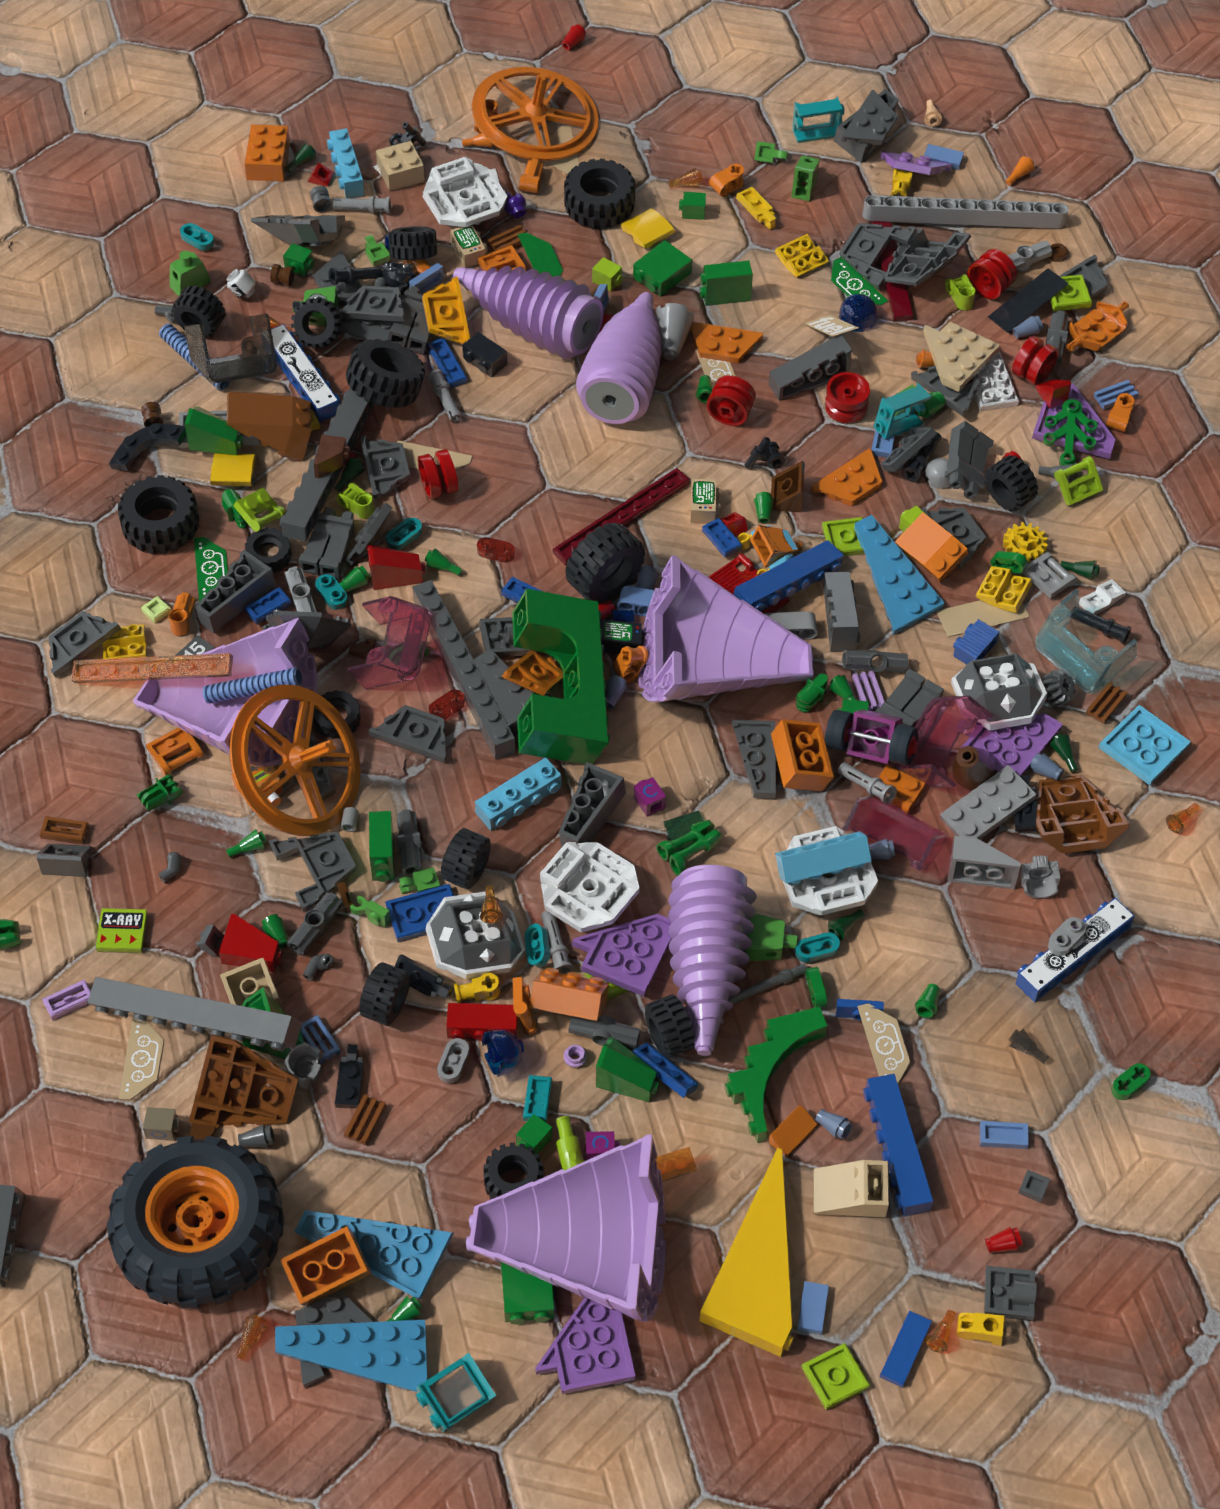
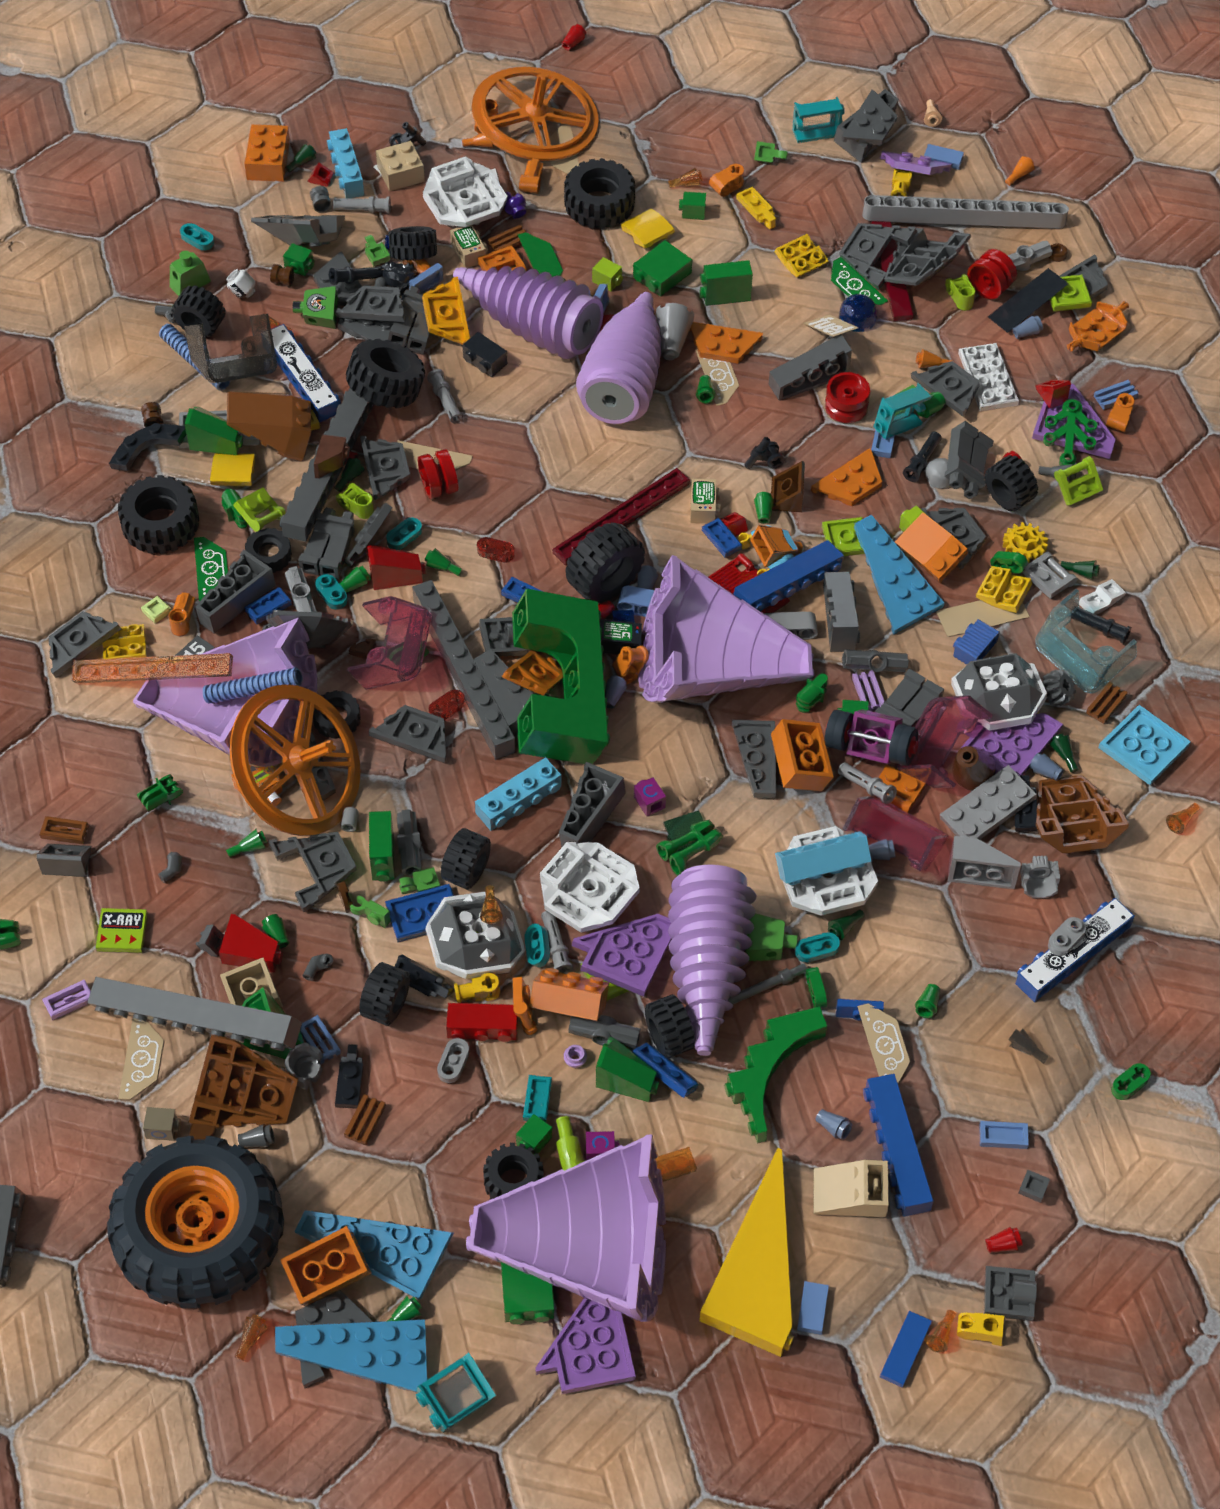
(170, 745): orange plate -> none
(302, 328): black tyre -> none
(308, 933): dark grey piece -> none
(446, 362): blue tile -> none
(503, 1051): clear blue cylinder -> none
(731, 400): red wheel -> none
(792, 1131): orange slope -> none
(806, 171): bright green torso -> none
(835, 1376): lime tile -> none
(841, 687): green cone -> none
(909, 446): dark grey wing -> none
(958, 353): tan wing -> none
(1035, 360): red wheel -> none
(1057, 332): dark grey piece -> none

